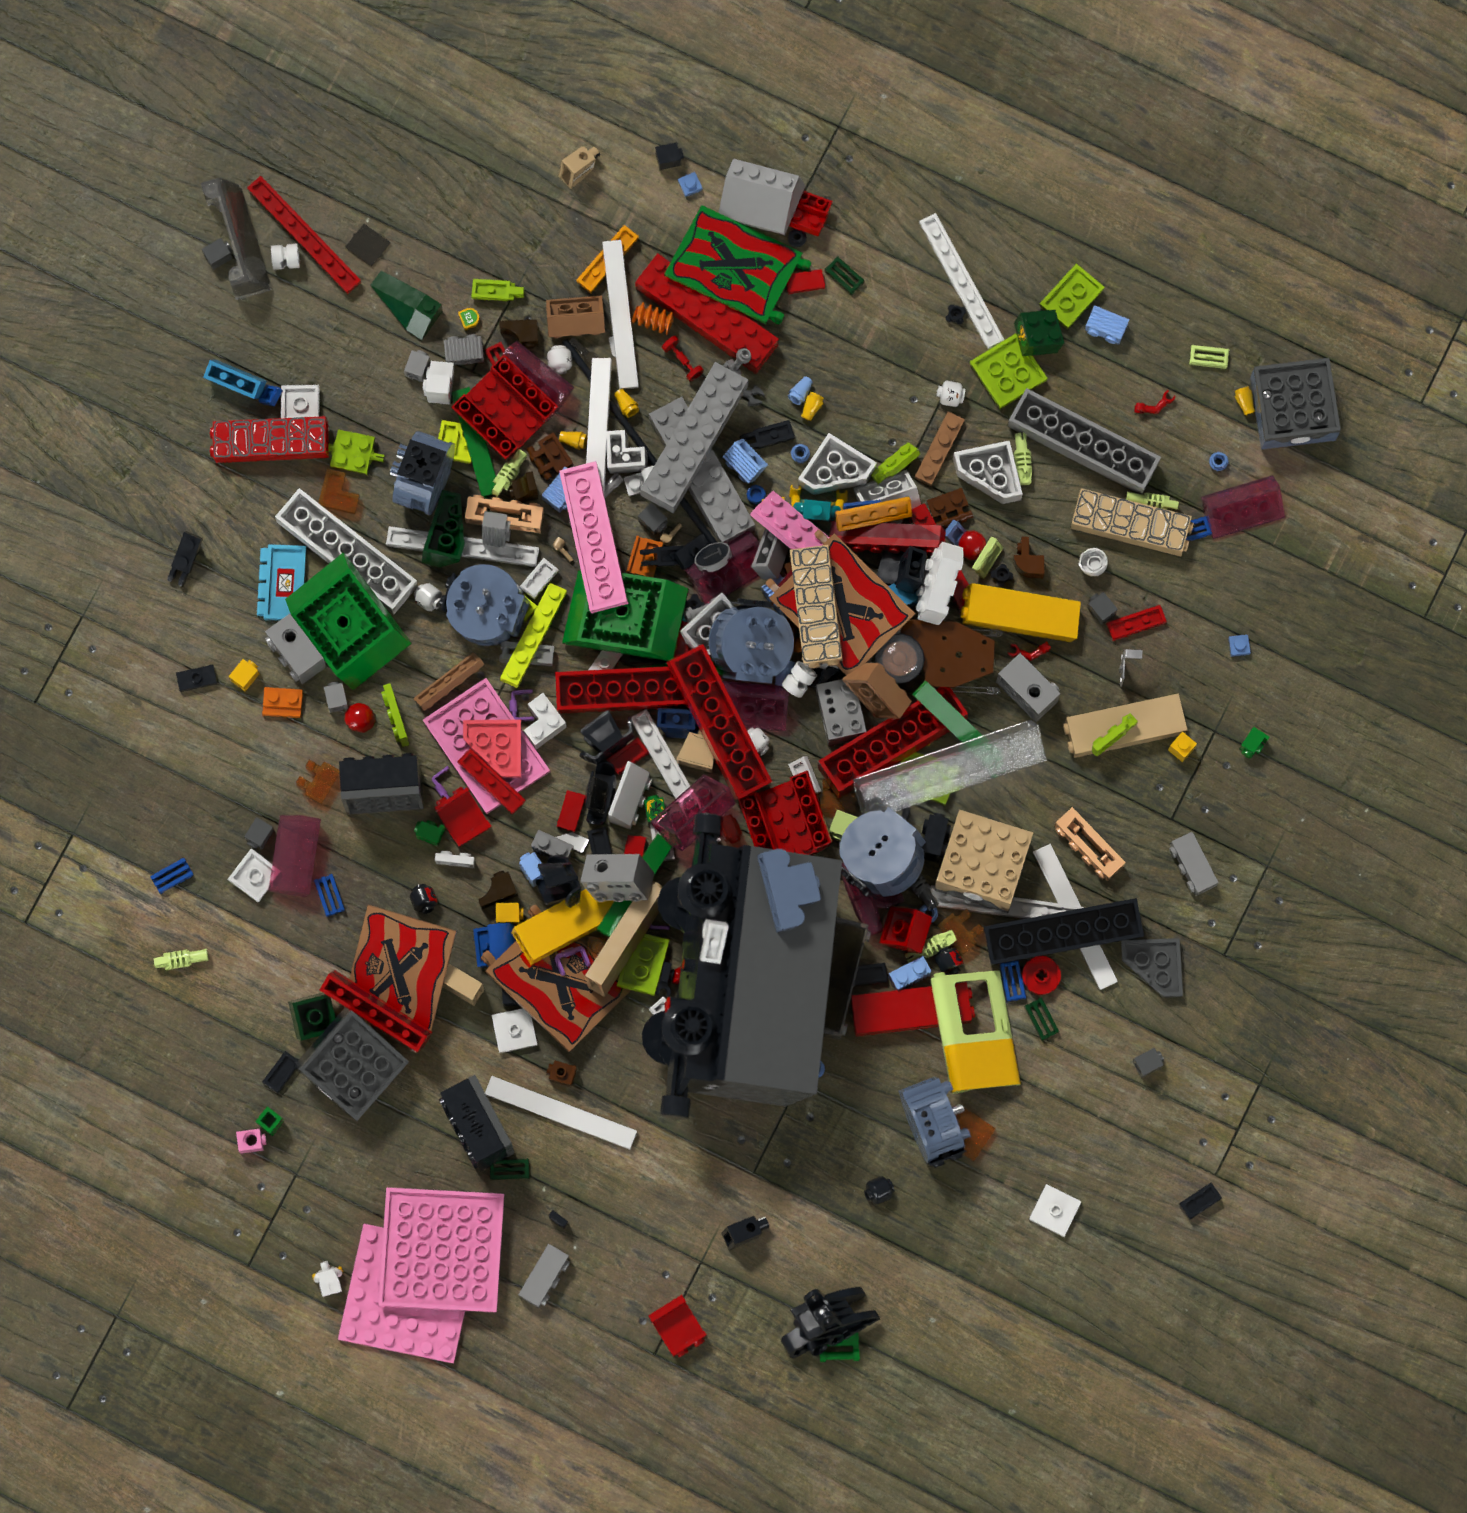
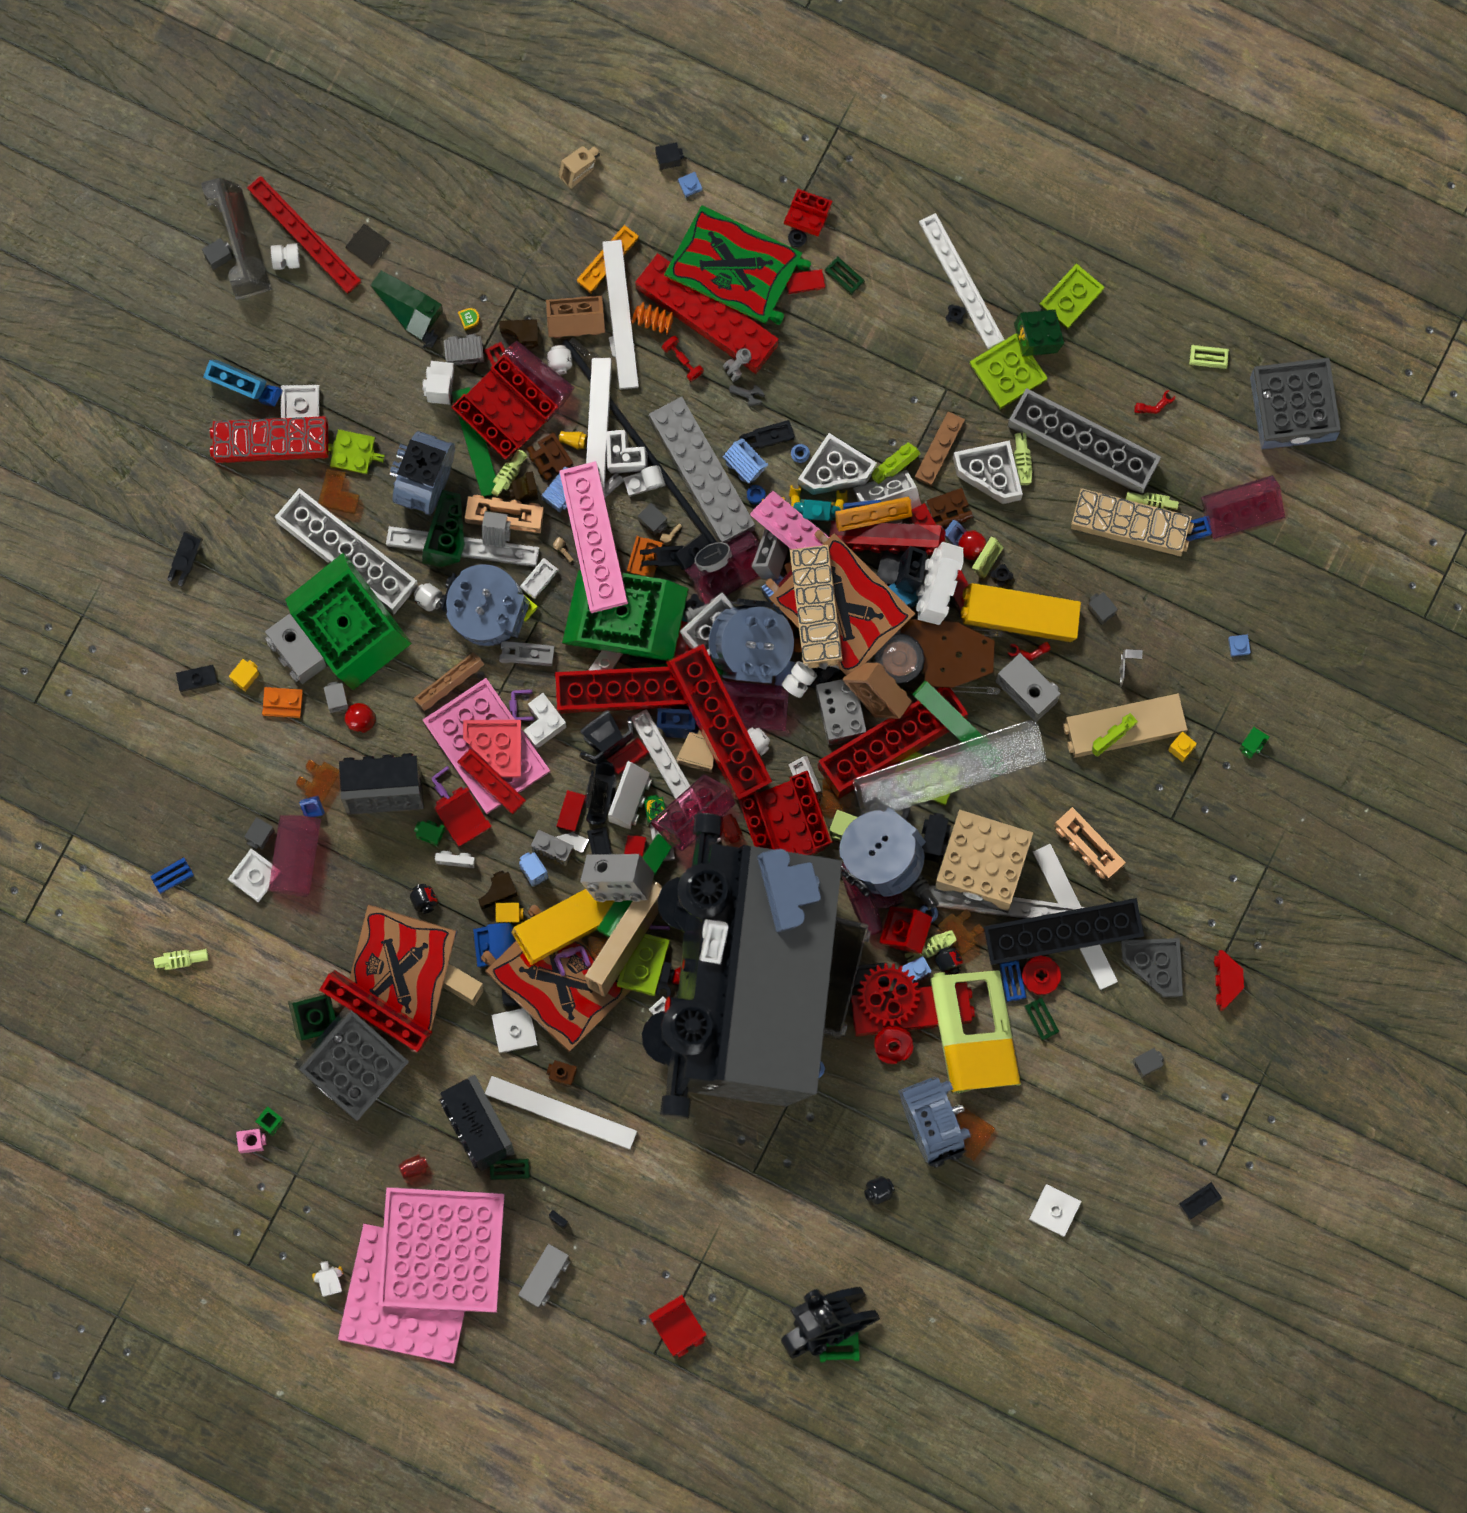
(280, 1072): black tile -> none
(282, 575): medium azure hinge -> none
(312, 807): none -> blue tile
(324, 880): blue tile -> none
(394, 715): lime plate -> none
(413, 1166): none -> clear red brick
(417, 365): light grey brick -> none
(429, 339): none -> black plate
(453, 433): neon yellow wing -> none
(496, 290): lime hinge -> none
(533, 635): neon yellow plate -> none
(558, 881): black piece -> none
(627, 404): yellow cone -> none
(694, 437): light grey brick -> none
(738, 1235): black torso -> none
(760, 196): light grey slope -> none
(800, 391): light blue cone -> none
(812, 405): yellow cone -> none
(897, 1053): none -> red plate
(905, 1001): none -> red gear
(951, 393): white head -> none
(1028, 565): reddish brown brick -> none
(1093, 562): white hair -> none
(1106, 325): light blue brick -> none
(1136, 622): red tile -> none
(1193, 864): light grey brick -> none
(1221, 456): medium blue plate -> none
(1229, 979): none -> red slope
(1245, 400): yellow cone -> none

